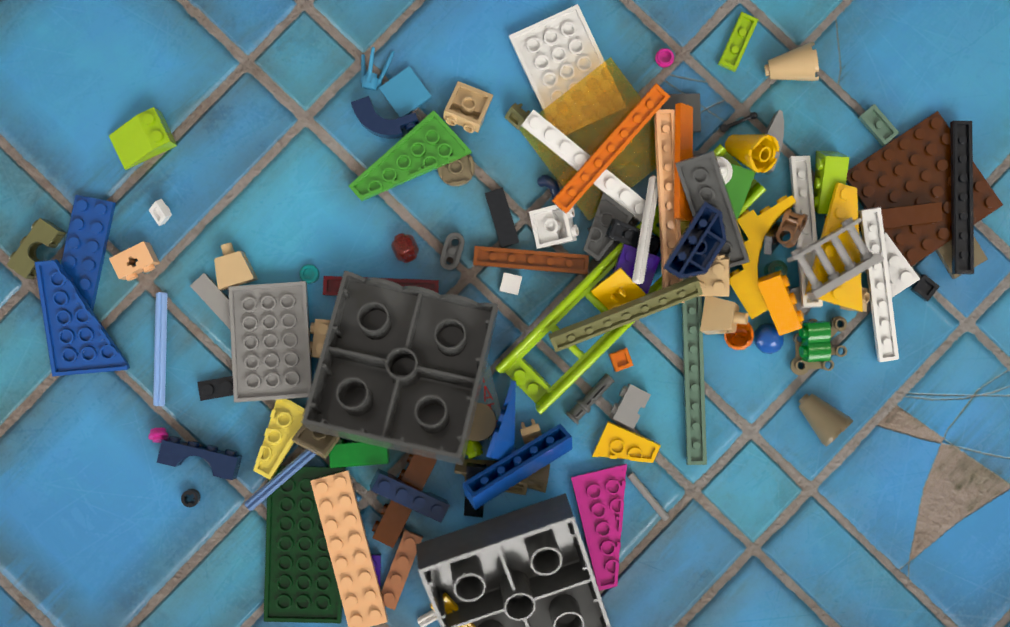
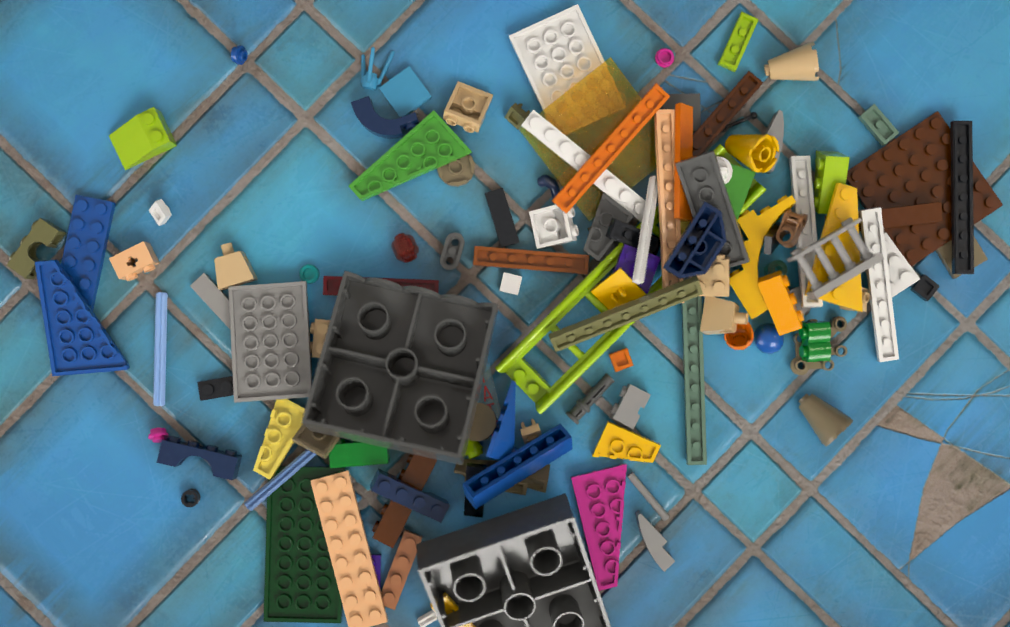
(239, 55): none -> blue plate
(654, 542): none -> light grey slope
(725, 112): none -> reddish brown tile

